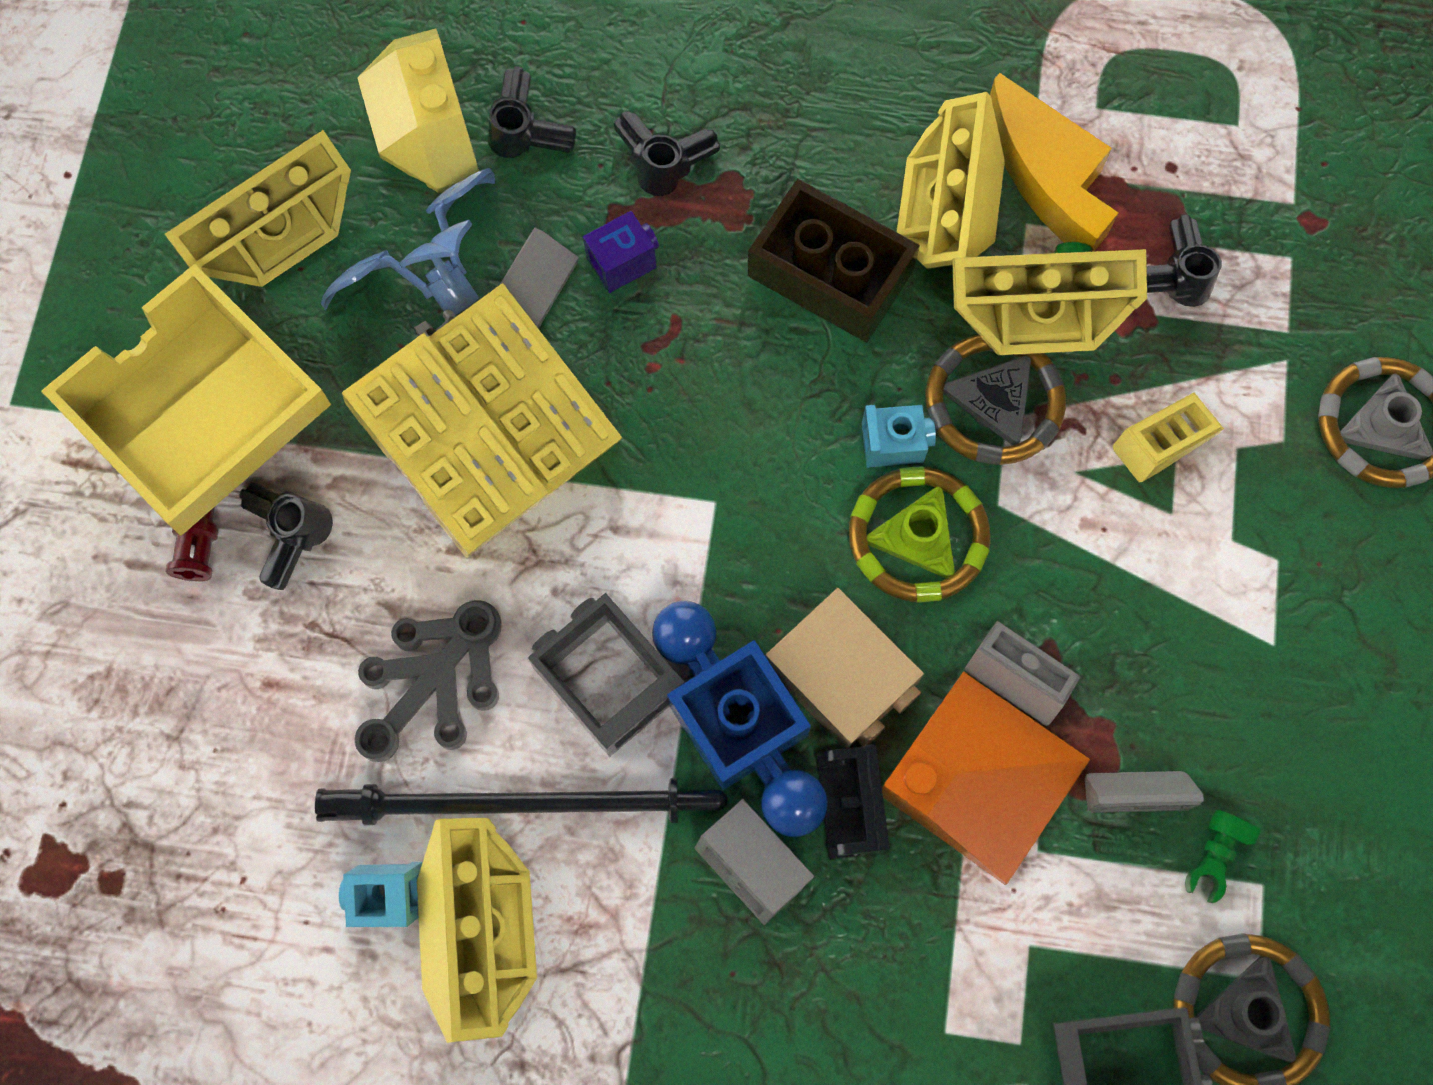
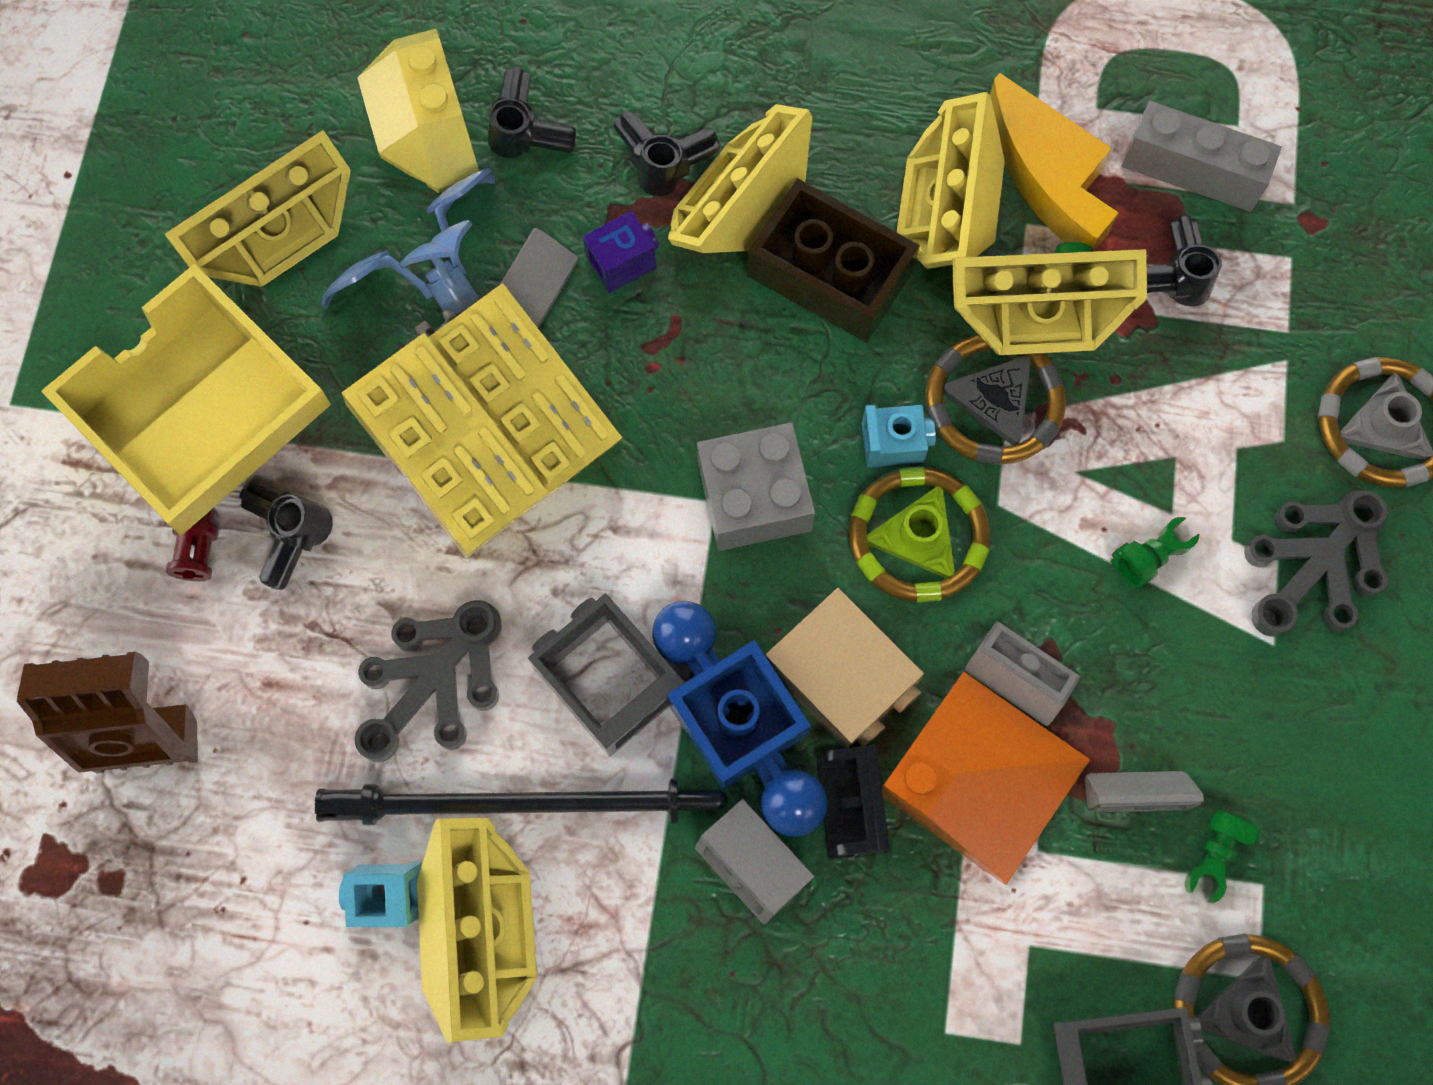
(100, 716): none -> reddish brown plate
(744, 184): none -> light yellow wedge
(755, 486): none -> light grey brick
(1140, 563): none -> green piece
(1142, 452): light yellow slope -> none
(1201, 156): none -> light grey brick
(1323, 556): none -> dark grey plant

